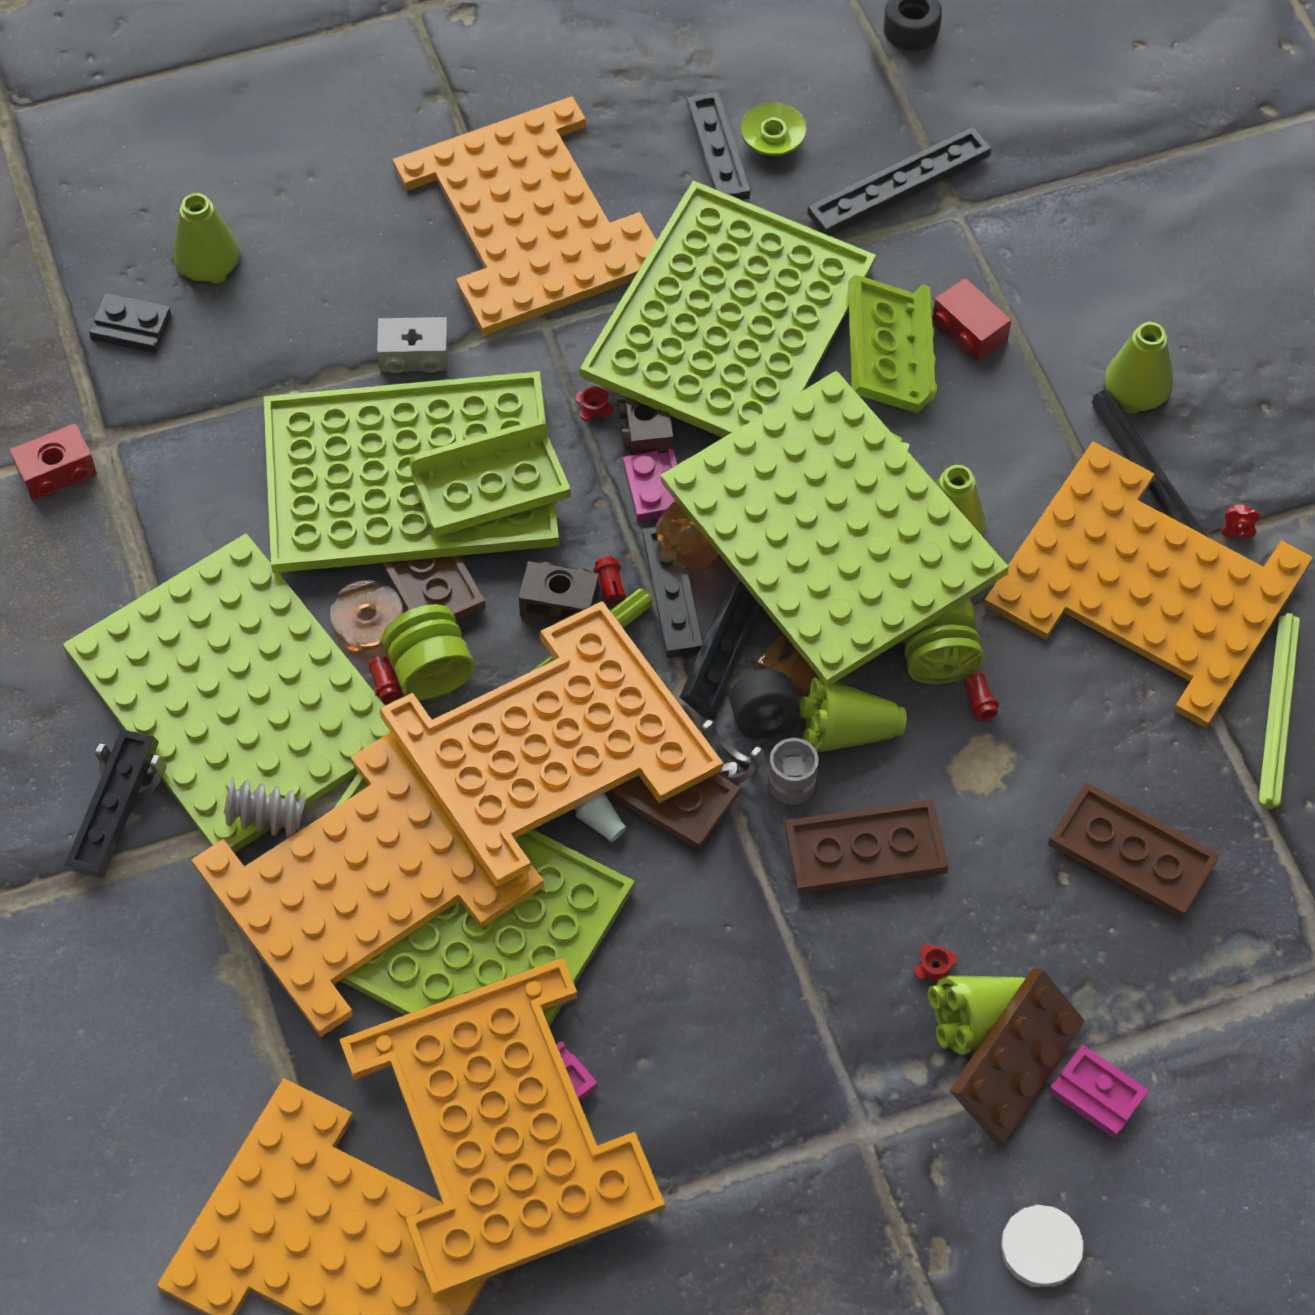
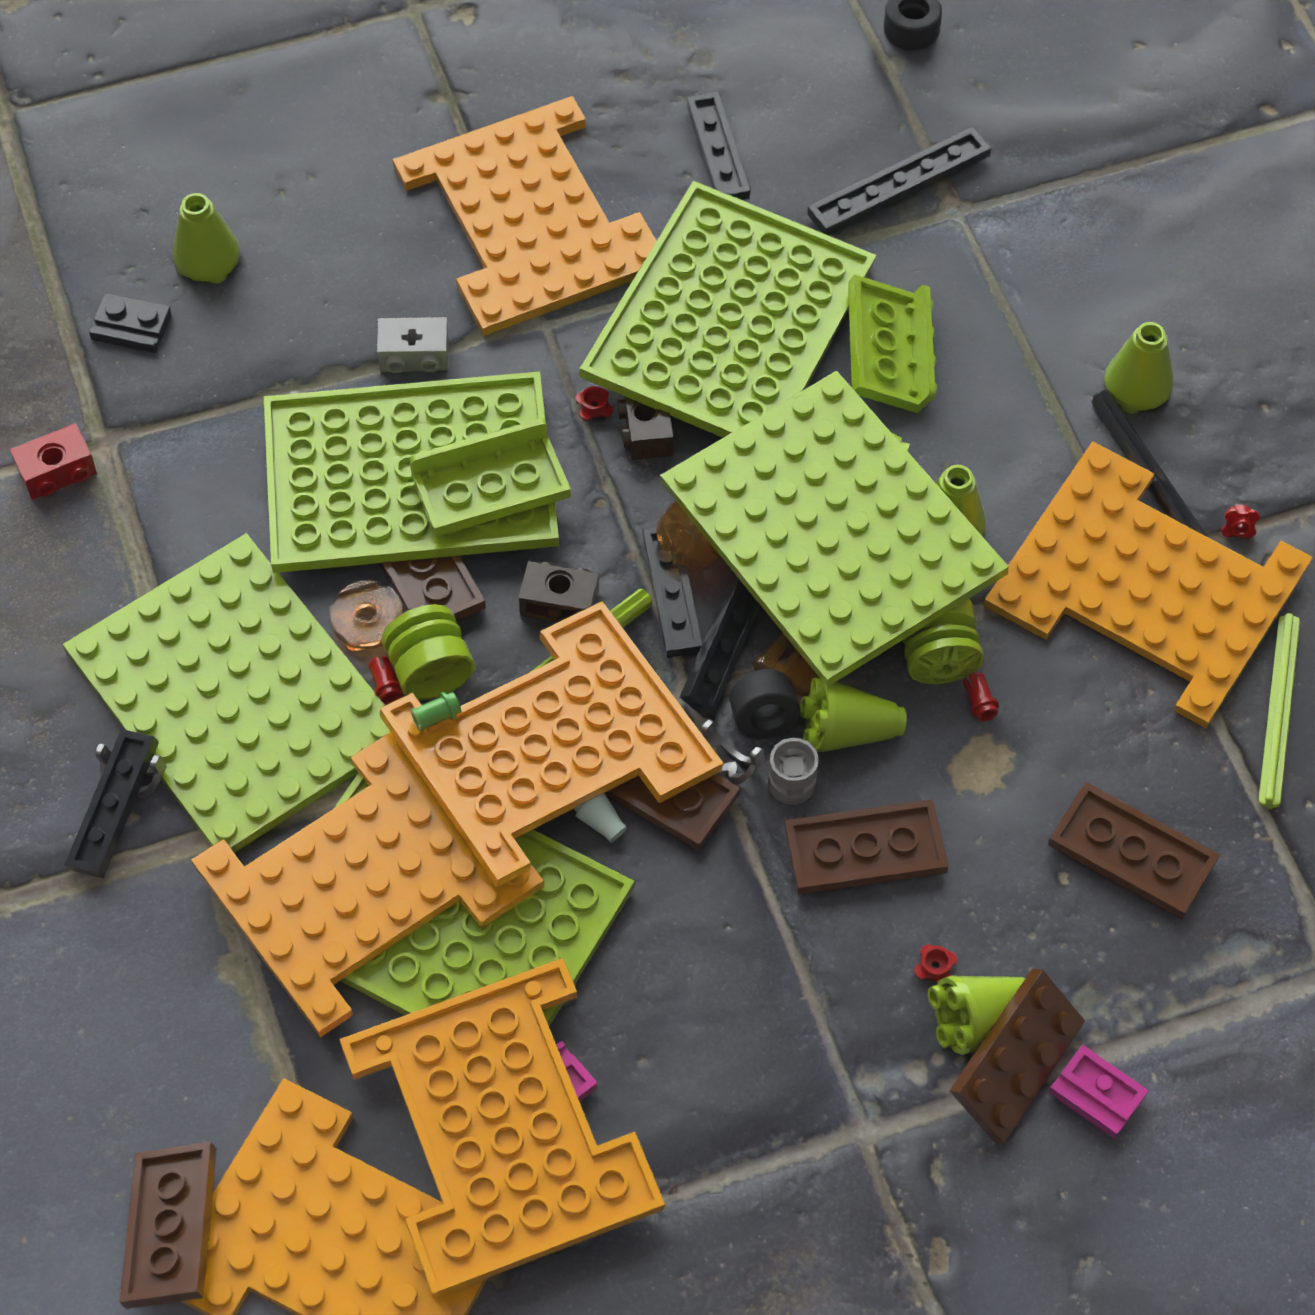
(168, 1225): none -> reddish brown plate
(263, 808): light grey piece -> none
(436, 711): none -> bright green pin
(610, 579): red pin -> none
(645, 484): dark pink plate -> none
(773, 129): lime dish -> none
(971, 319): brick -> none
(1041, 1246): white tile -> none

